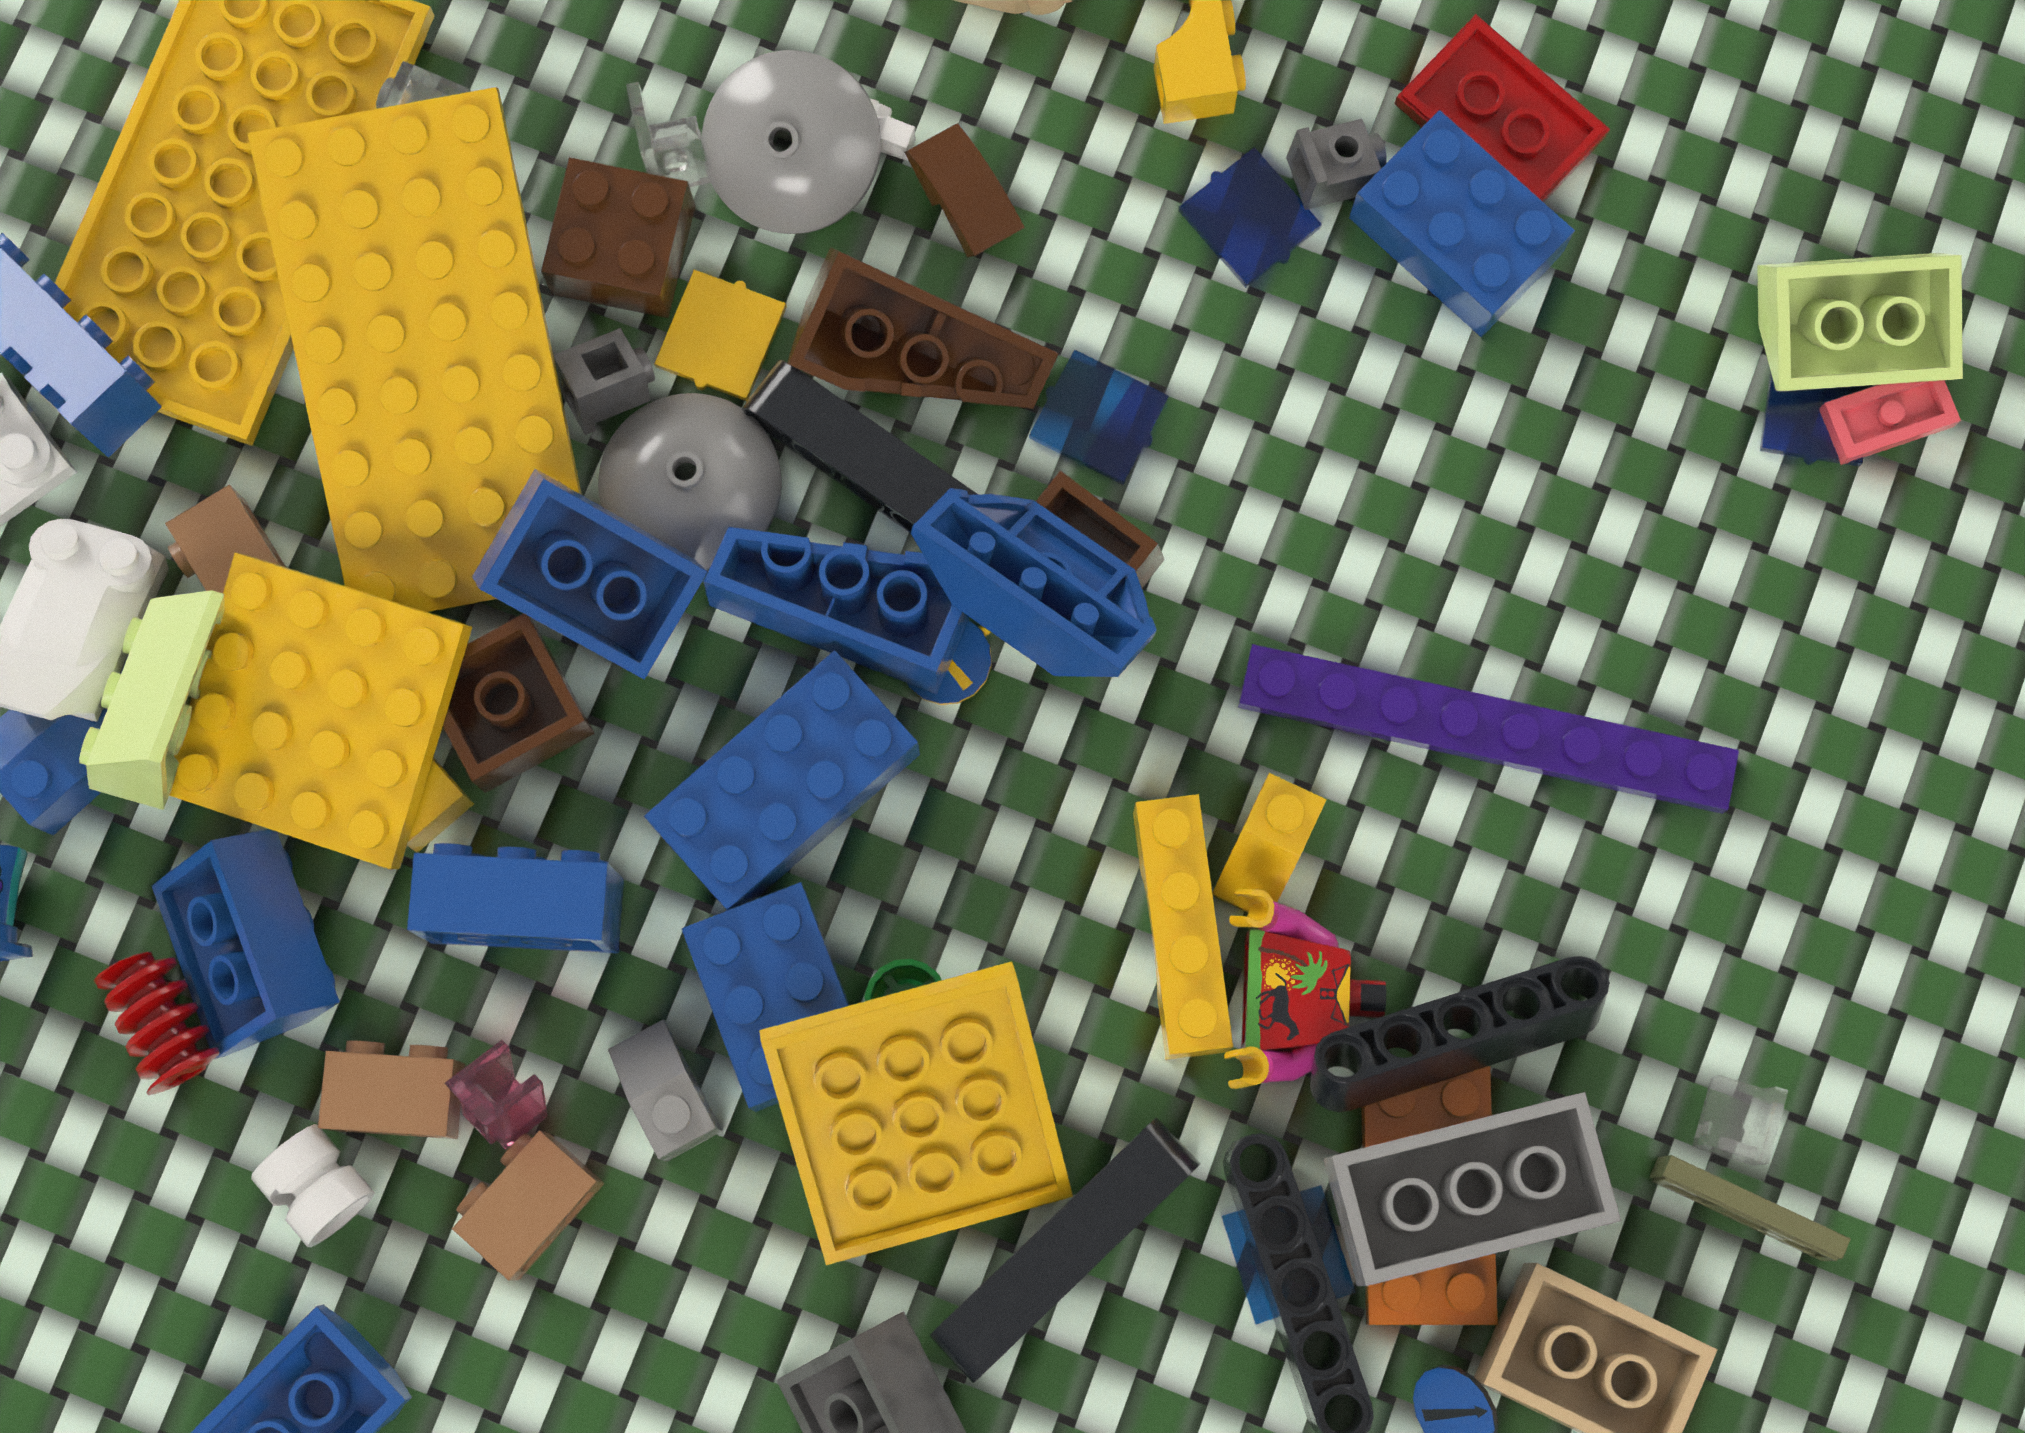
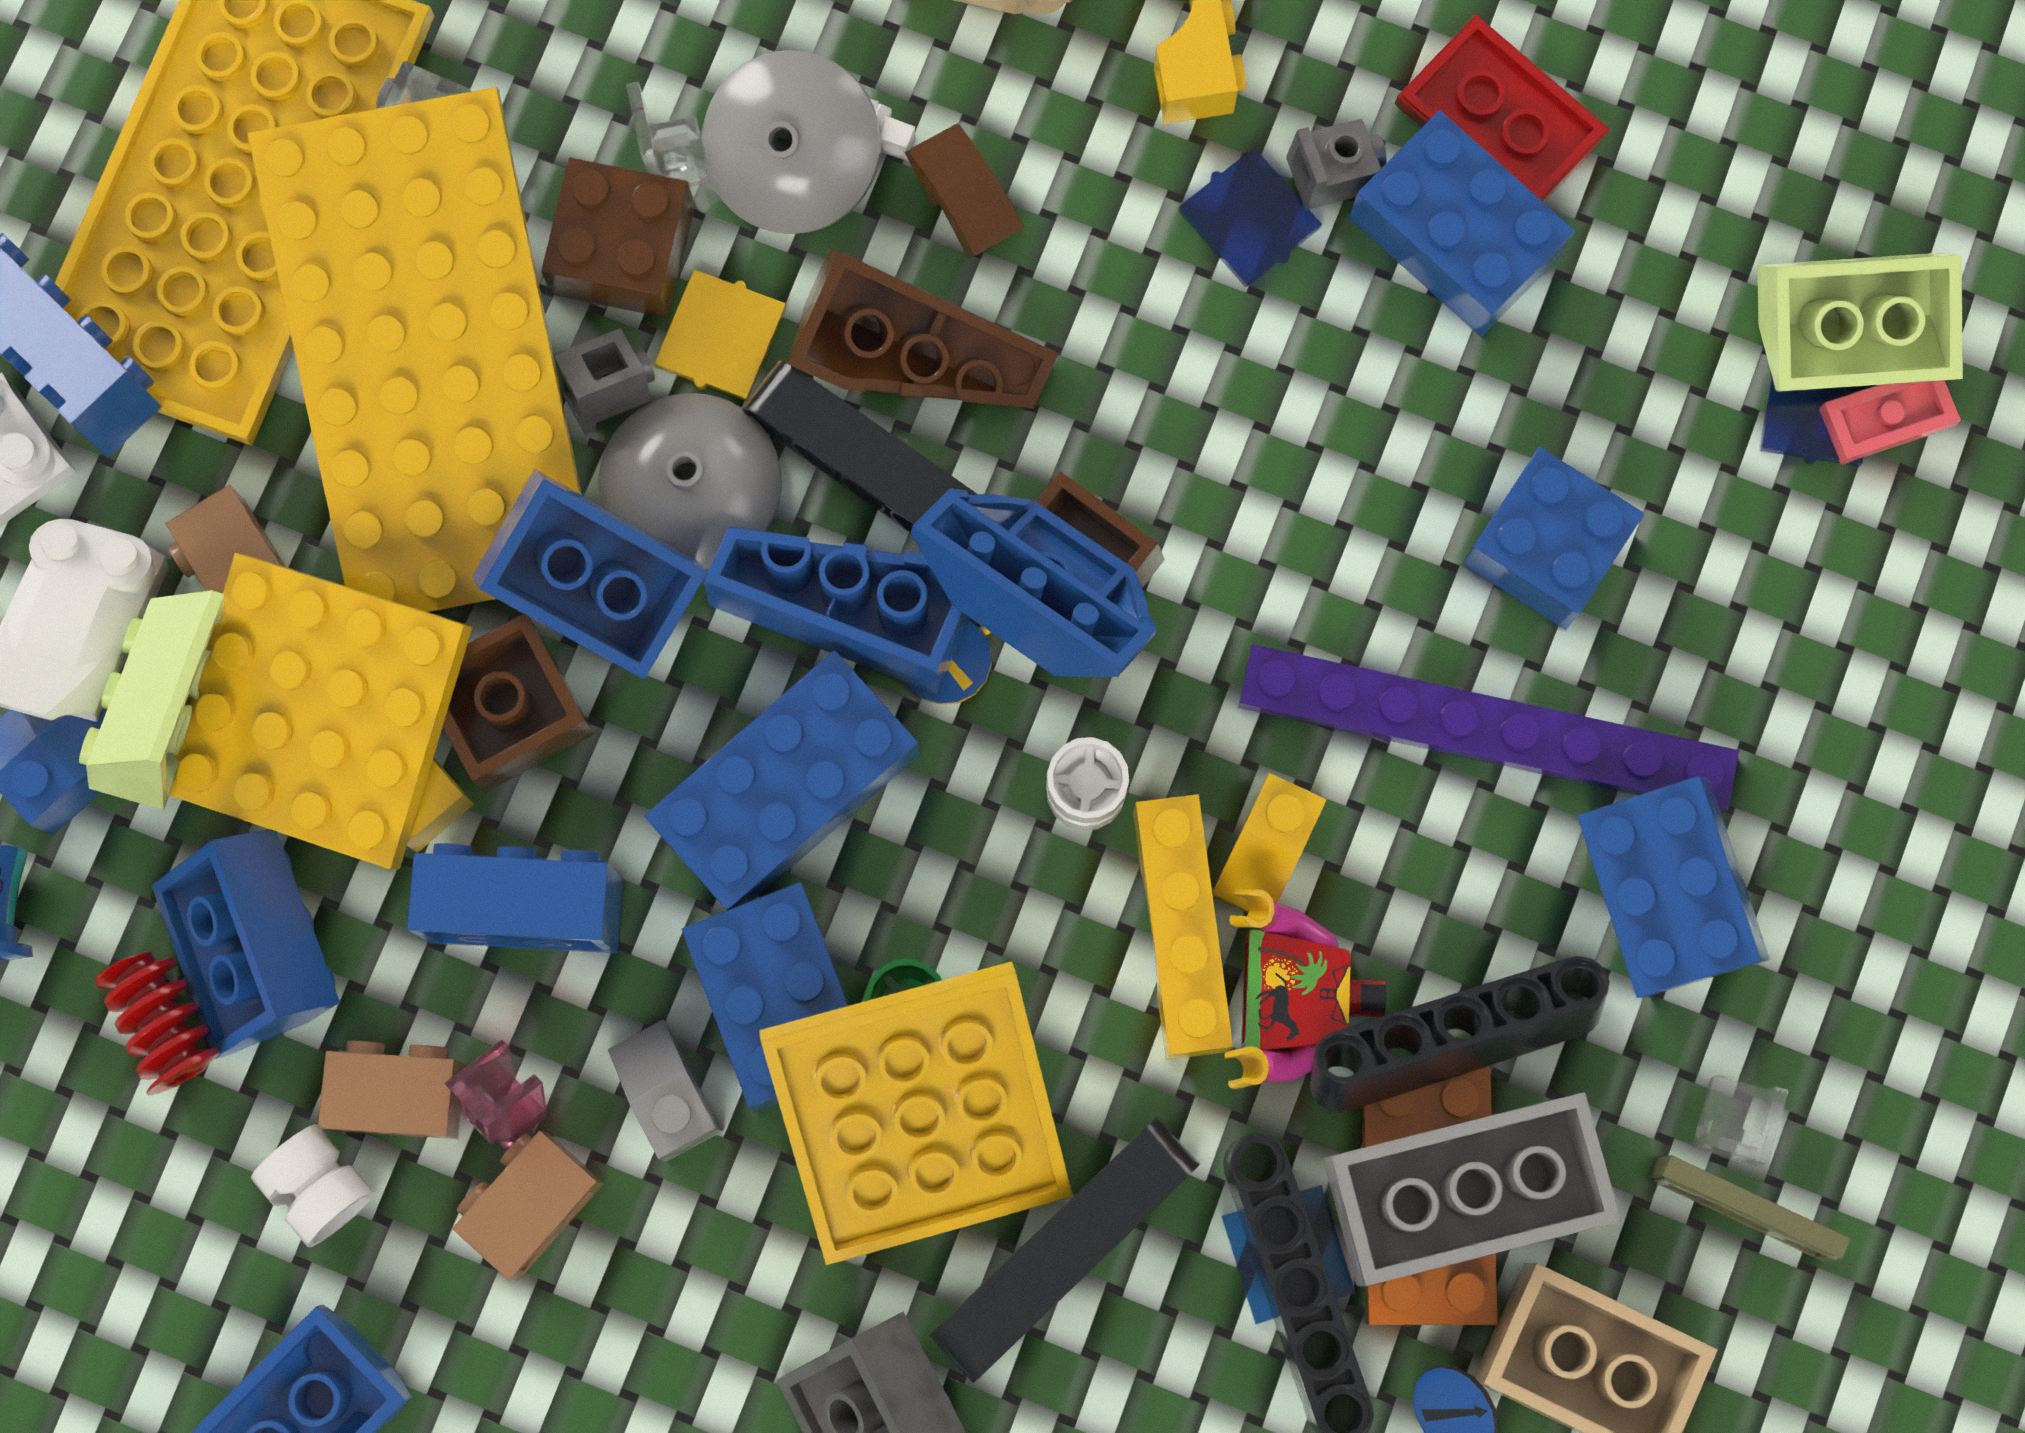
(1087, 783): none -> white wheel
(1098, 417): clear blue piece -> none
(1553, 538): none -> blue brick
(1673, 887): none -> blue brick

